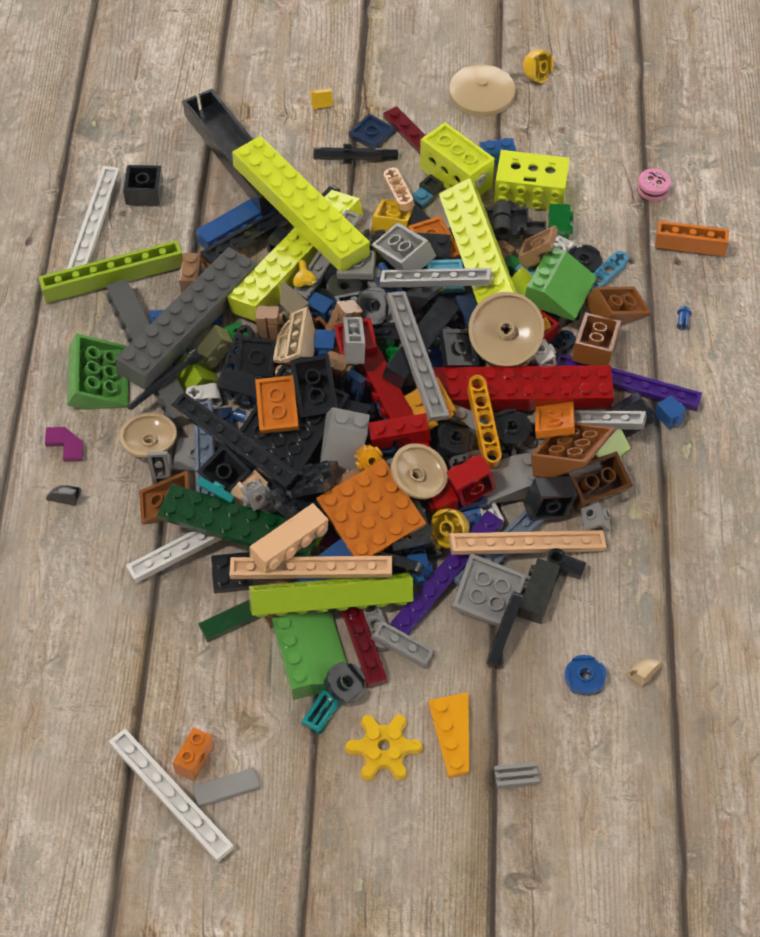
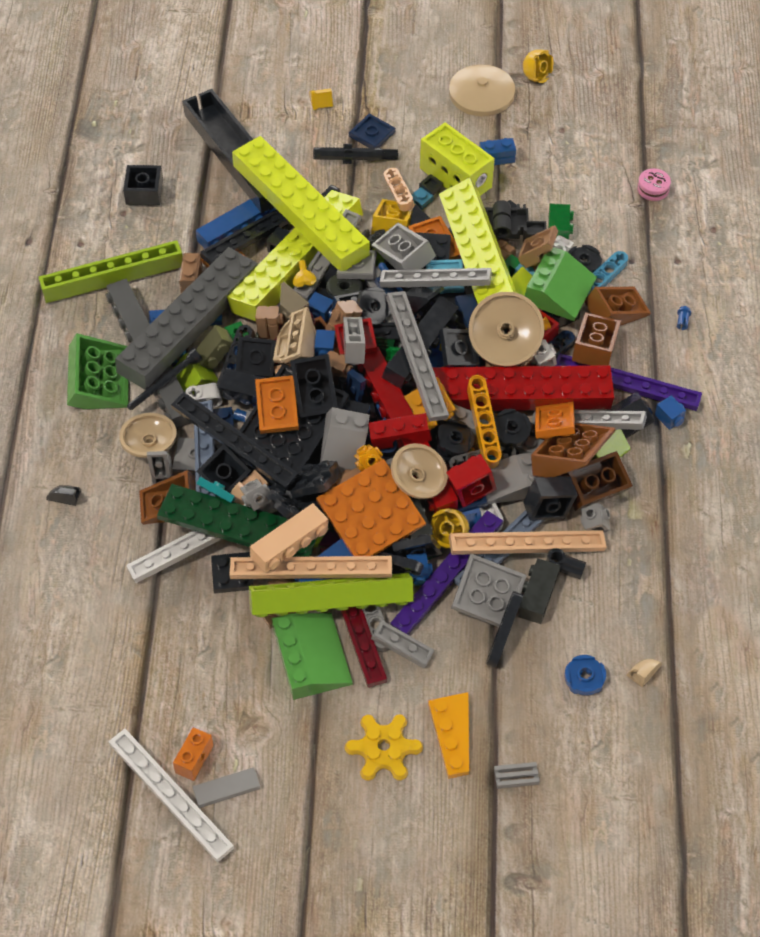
(71, 444): magenta tile -> none
(94, 217): white plate -> none
(227, 621): dark green tile -> none
(312, 725): teal tile -> none
(338, 690): black plate -> none
(404, 127): dark red plate -> none
(531, 179): neon yellow piece -> none
(691, 238): orange brick -> none

